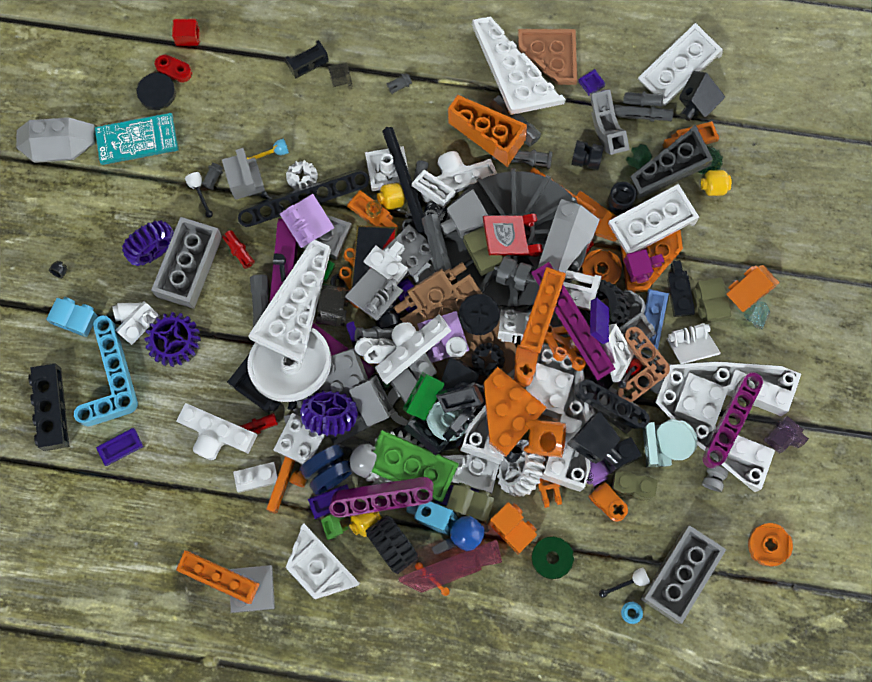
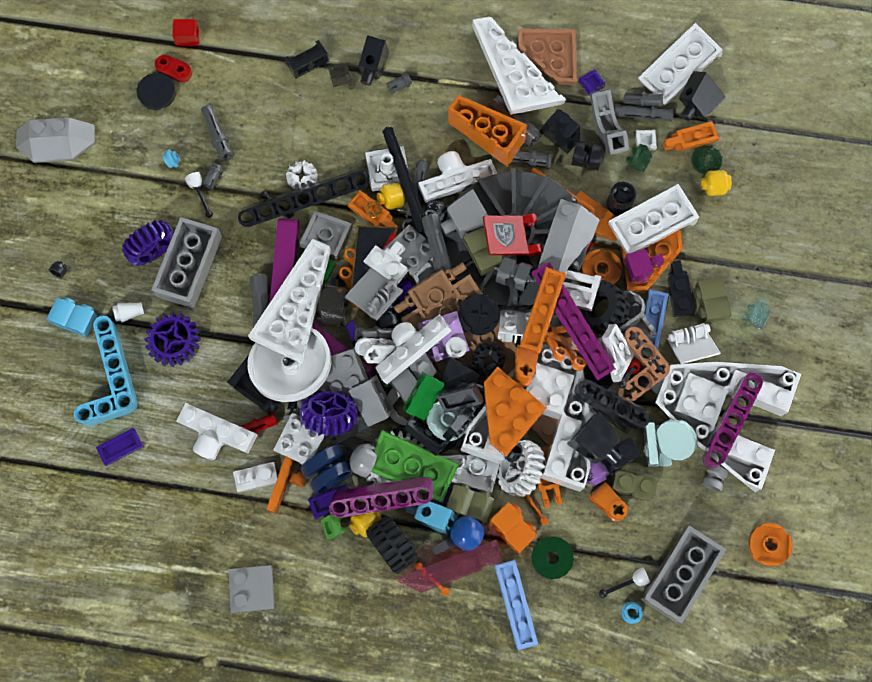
(58, 436): black brick -> none
(136, 139): teal tile -> none
(137, 323): white plate -> none
(171, 158): none -> medium azure plate
(217, 577): orange tile -> none
(219, 140): none -> dark grey pin
(238, 249): red pin -> none
(243, 175): light grey plate -> none
(279, 148): medium azure hinge -> none
(279, 259): black hand -> none
(306, 220): lavender hinge -> none
(317, 567): white wing -> none
(373, 59): none -> black torso
(431, 190): white tile -> none
(516, 604): none -> light blue tile
(543, 520): none -> orange hinge
(546, 438): orange piece -> none
(561, 130): none -> black torso
(599, 321): dark purple tile -> none
(646, 137): none -> white tile
(676, 162): dark grey wedge -> none
(752, 288): orange brick -> none
(786, 434): clear purple brick -> none

